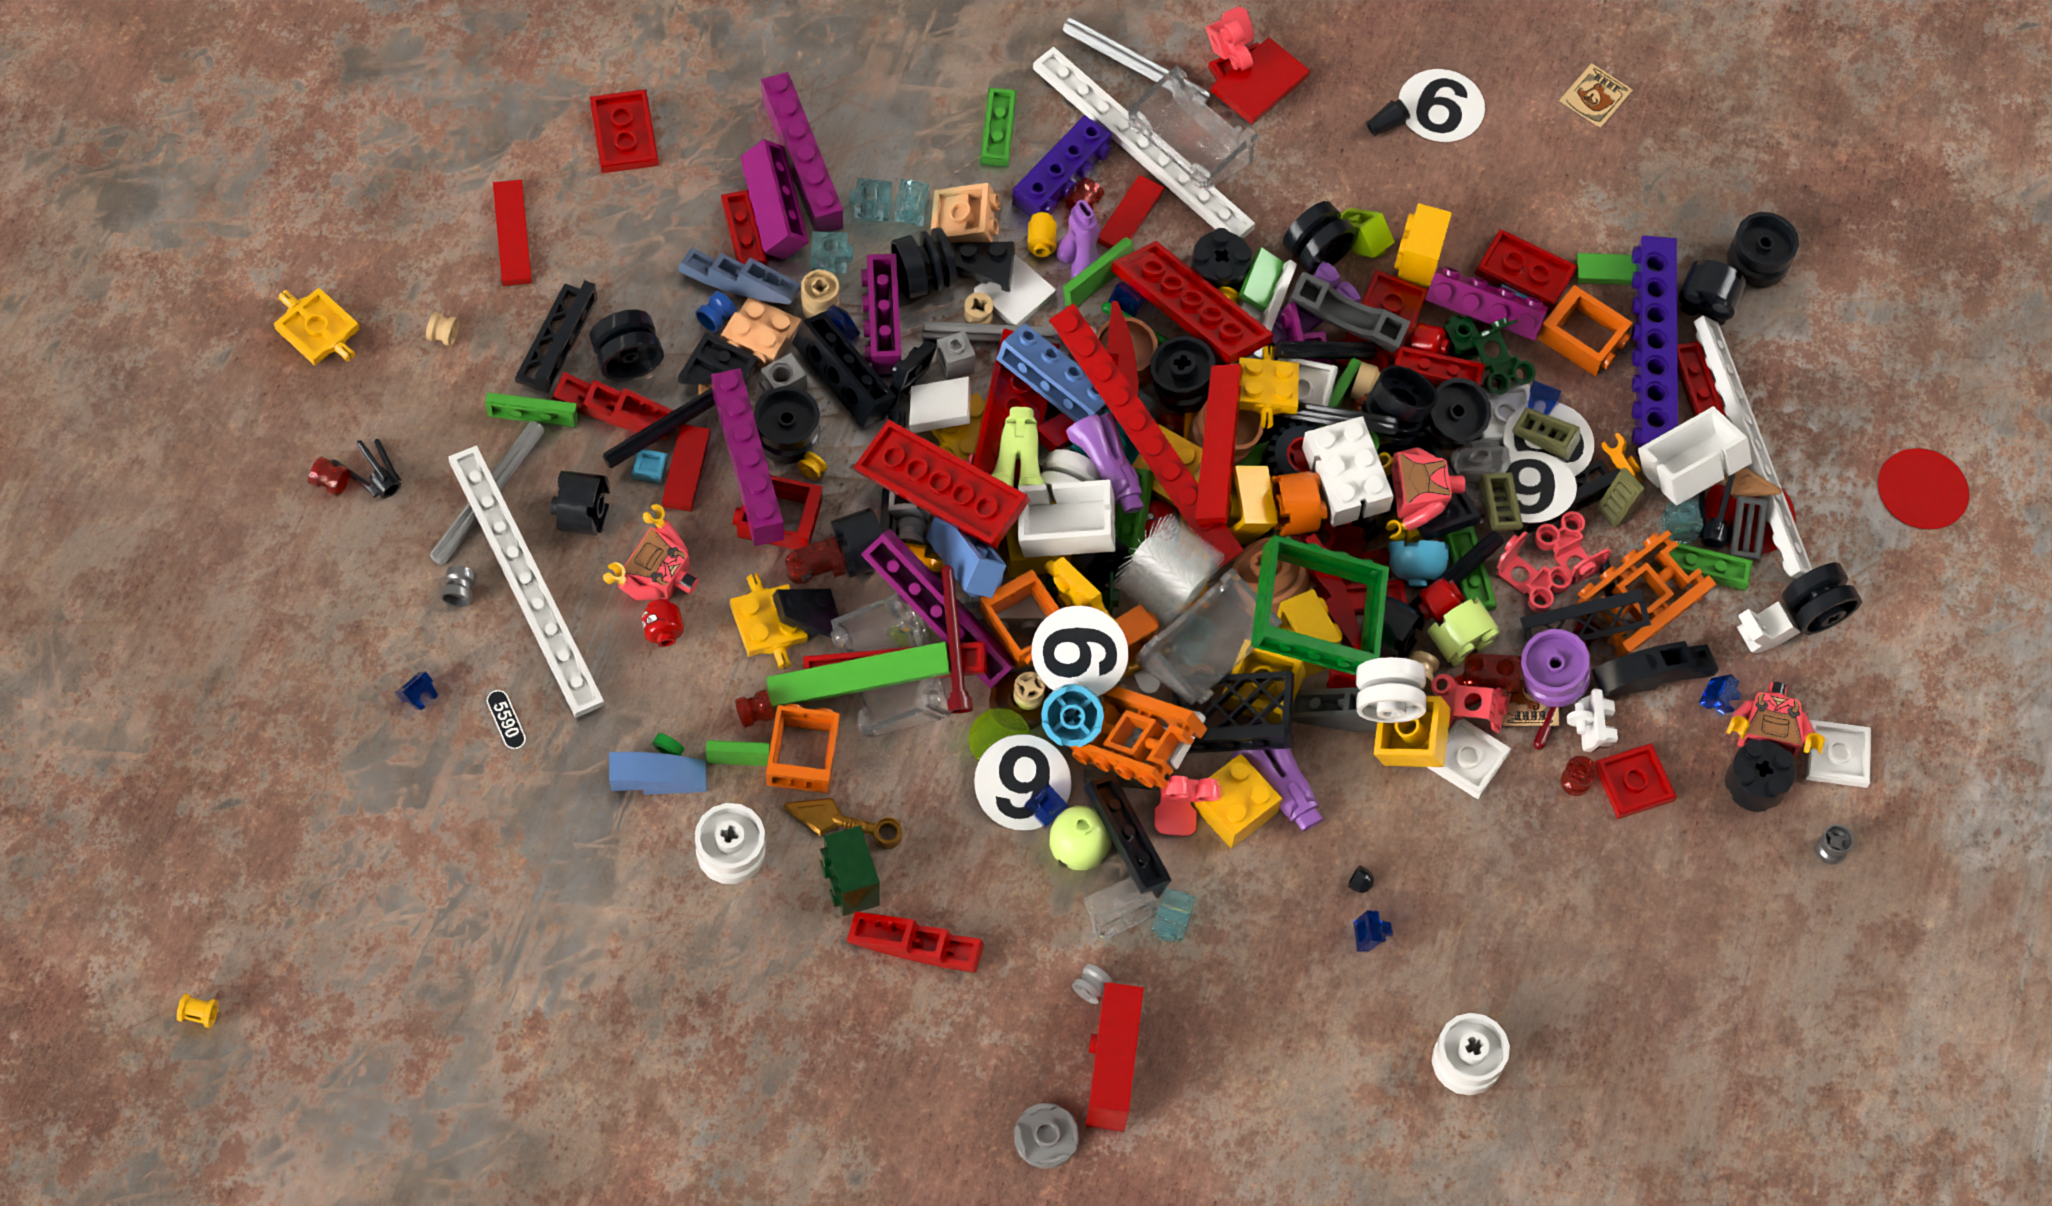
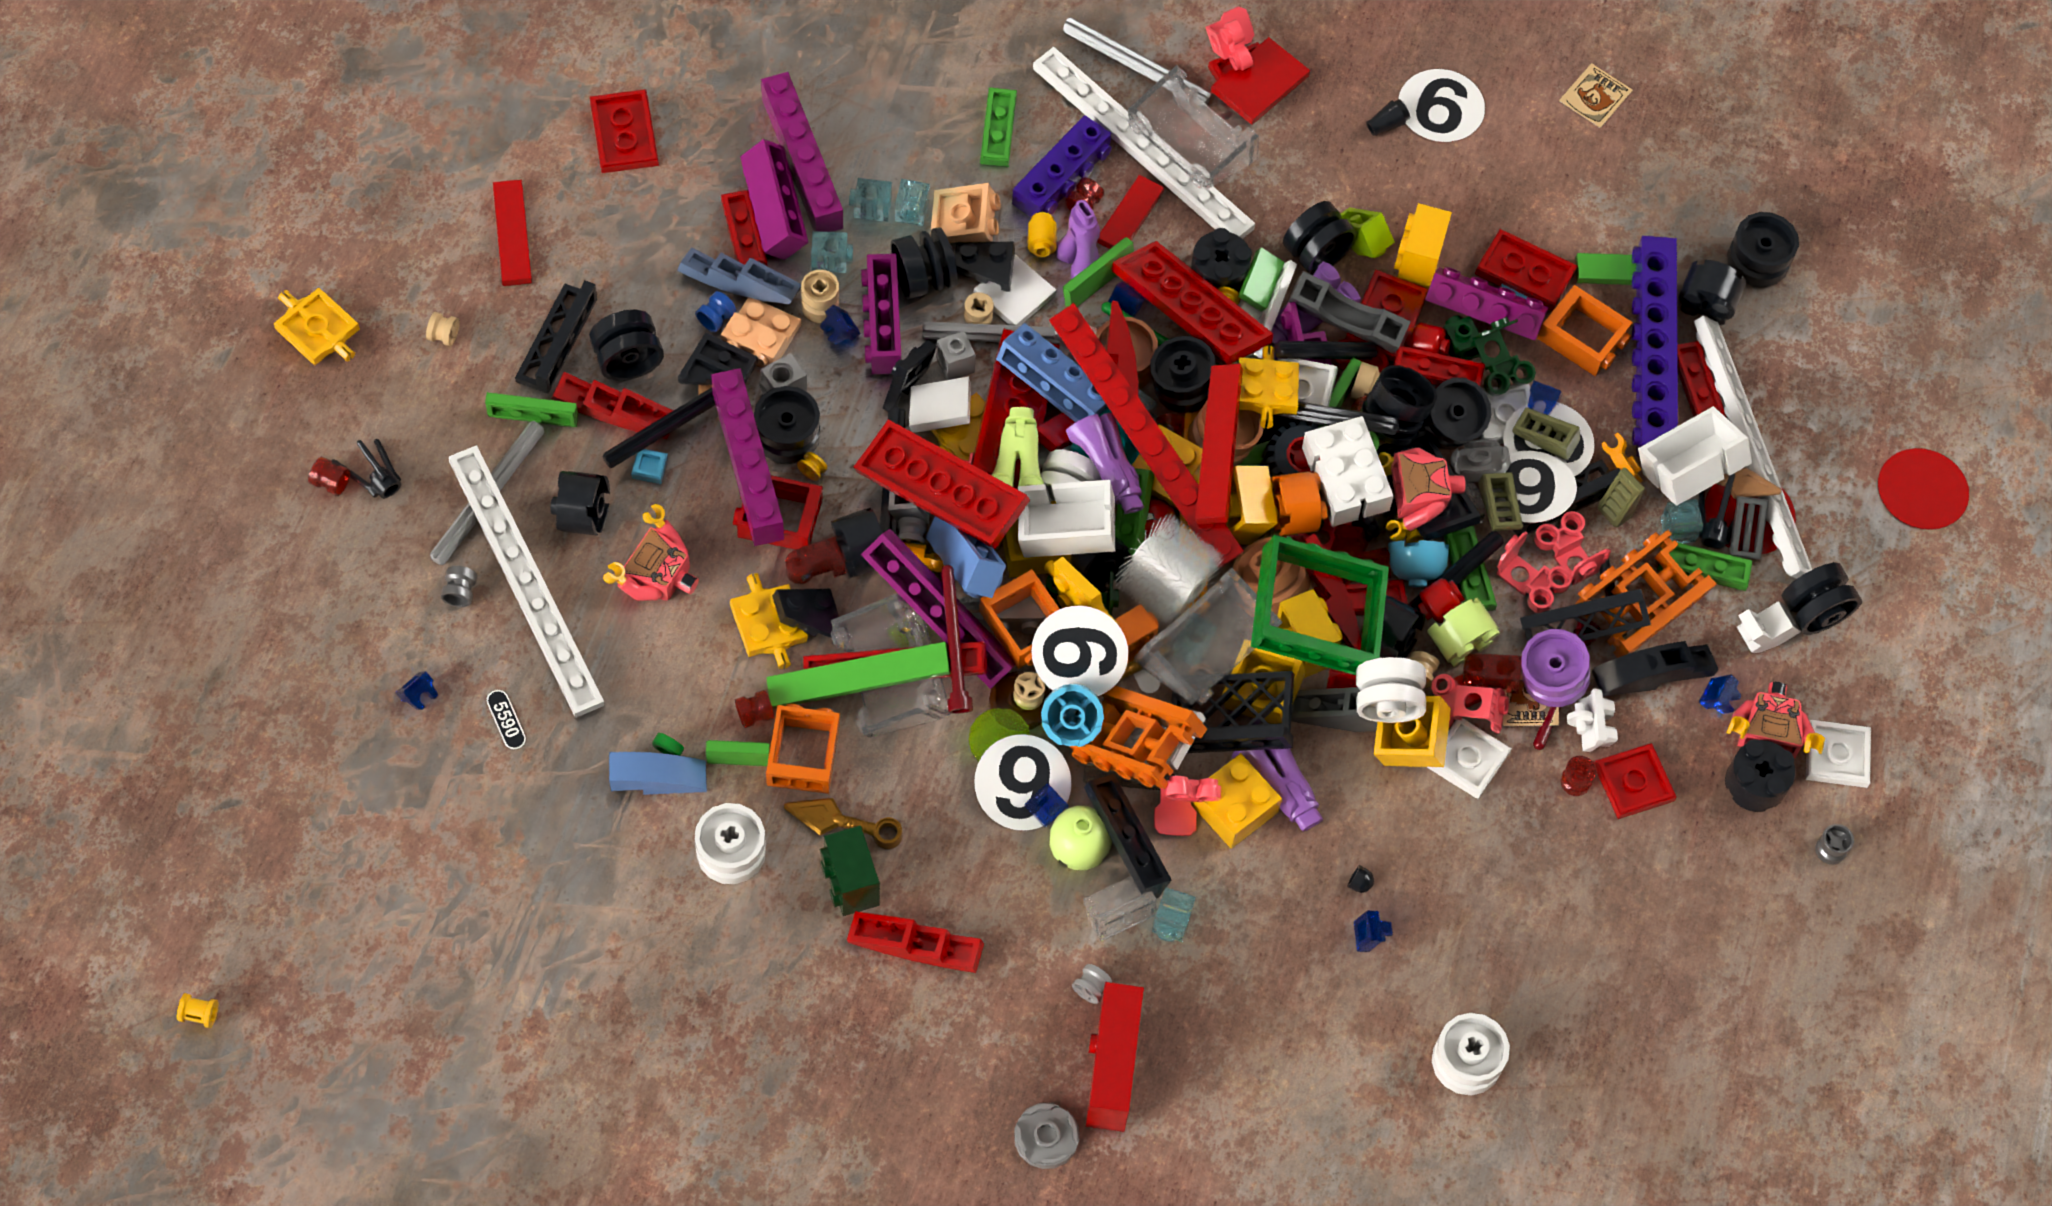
(662, 622): red head -> none
(686, 467): red tile -> none
(843, 369): black brick -> none

